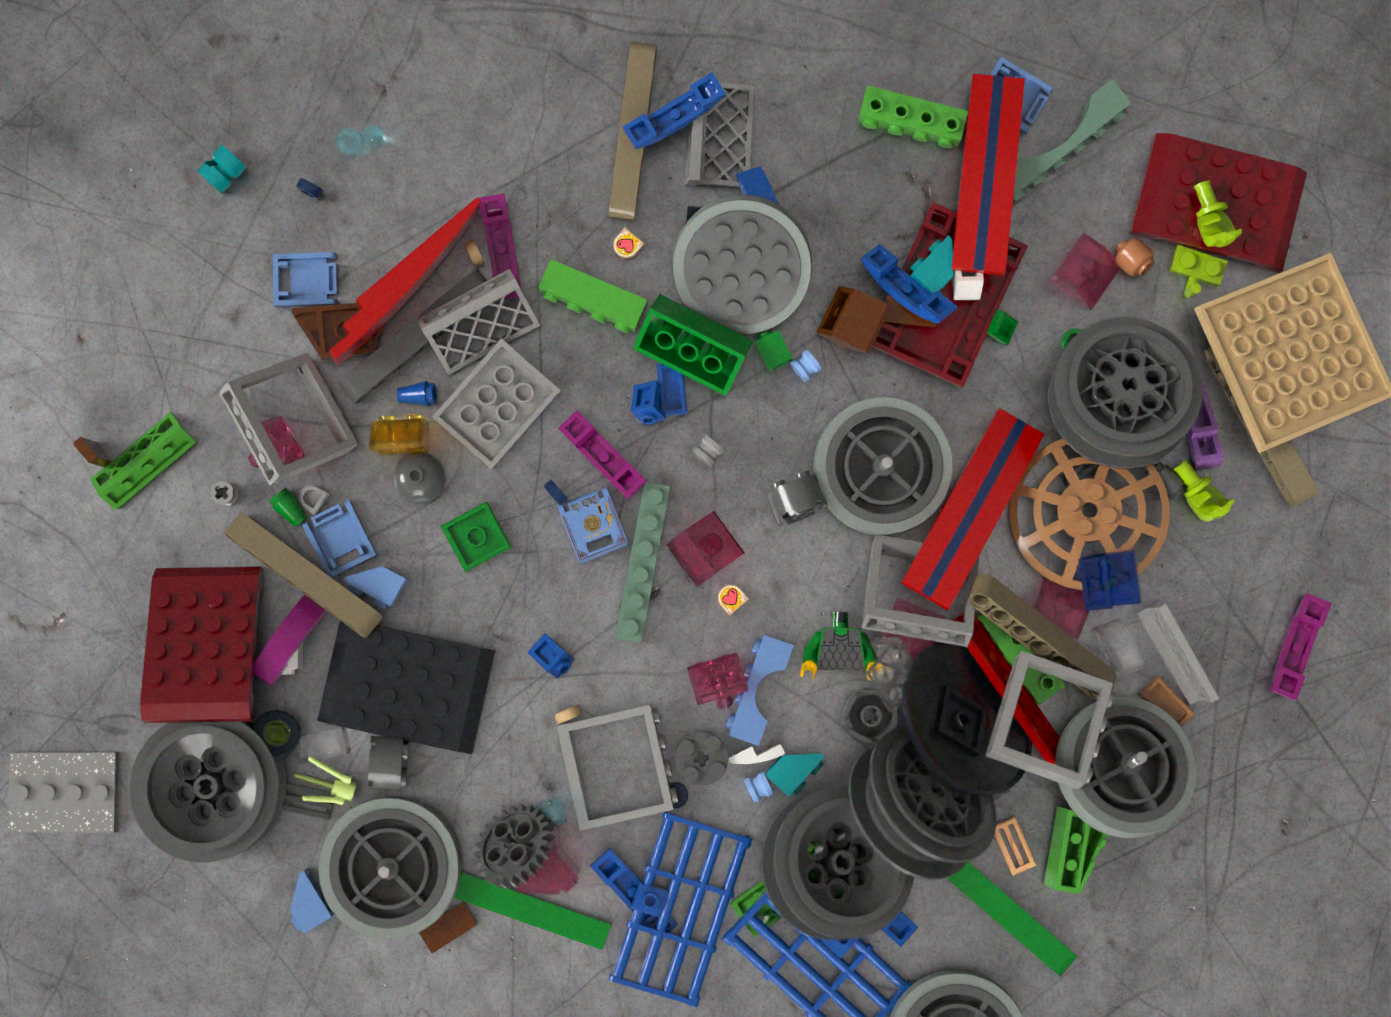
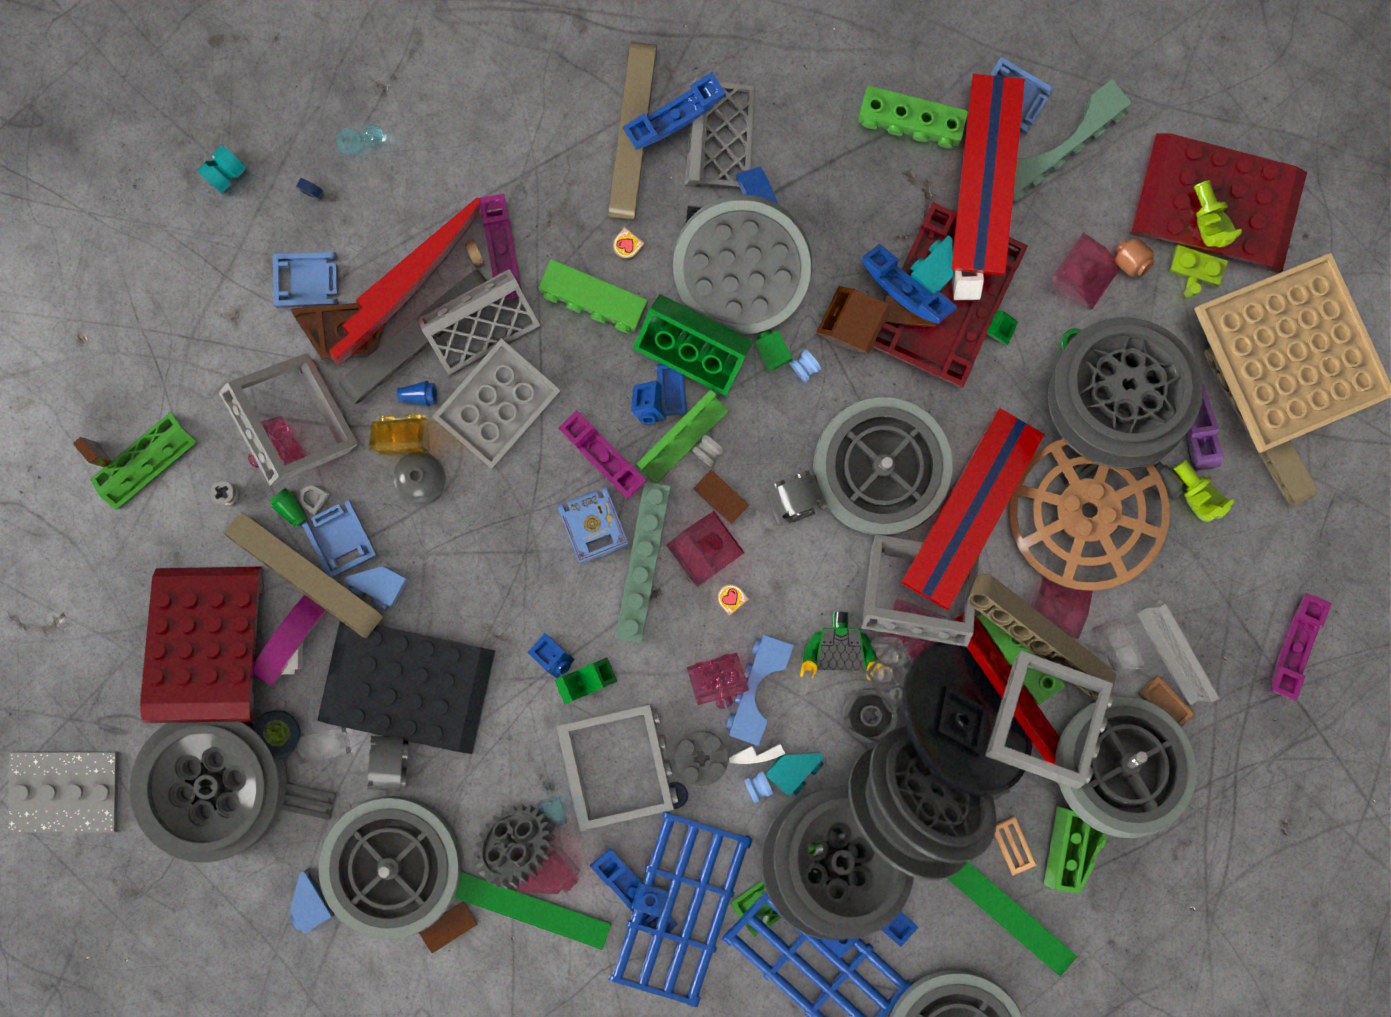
(341, 789): yellowish green plant -> none
(476, 536): green tile -> none
(555, 492): dark blue tile -> none
(568, 714): tan tile -> none
(585, 680): none -> green brick
(682, 437): none -> bright green fence
(721, 496): none -> reddish brown tile
(1110, 580): clear blue slope -> none

